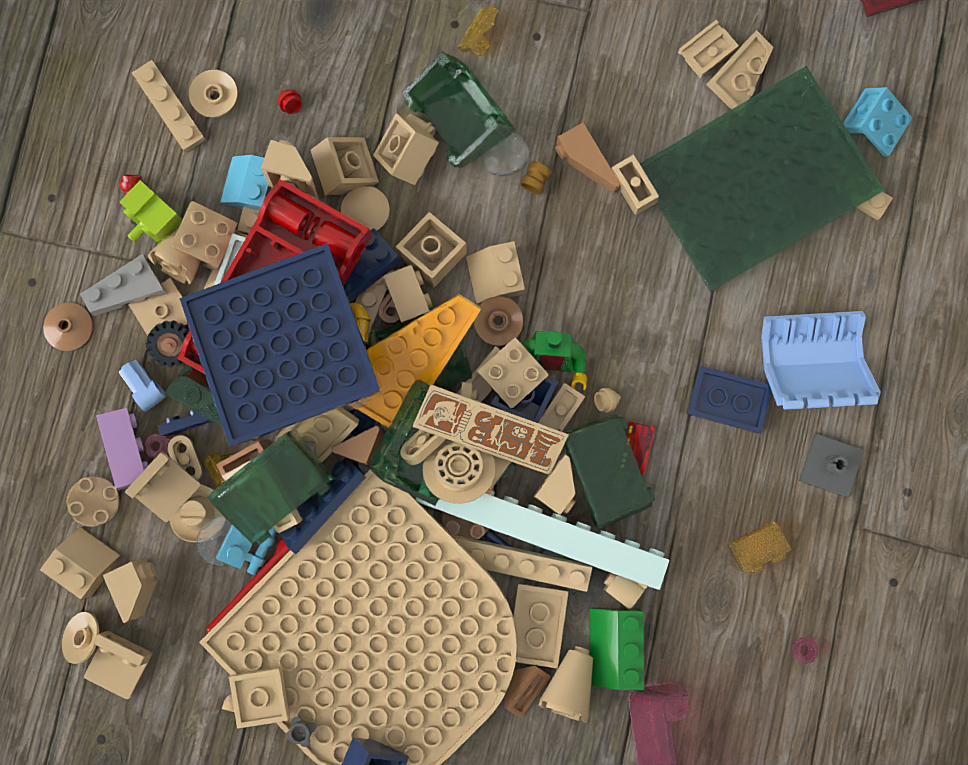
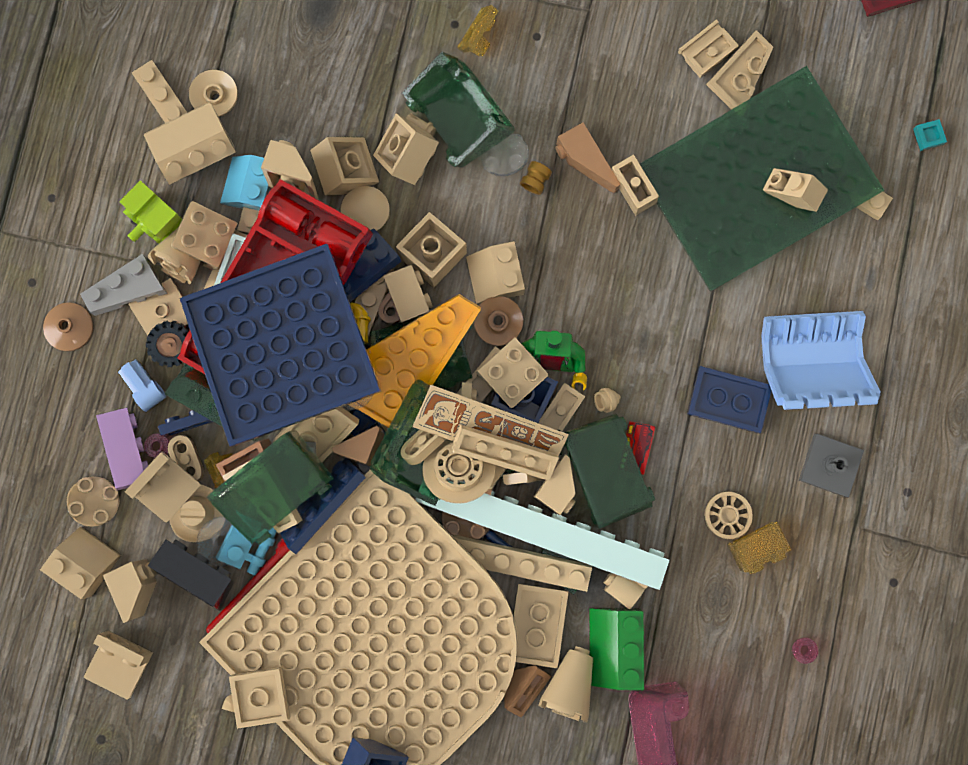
(79, 638): tan dish -> none
(128, 182): red plate -> none
(189, 143): none -> tan slope
(192, 573): none -> black slope
(289, 101): red plate -> none
(294, 735): dark grey plate -> none
(504, 452): none -> tan plate
(518, 478): none -> tan tile
(728, 515): none -> tan wheel
(796, 189): none -> tan slope
(879, 118): medium azure bracket -> none
(930, 135): none -> teal plate

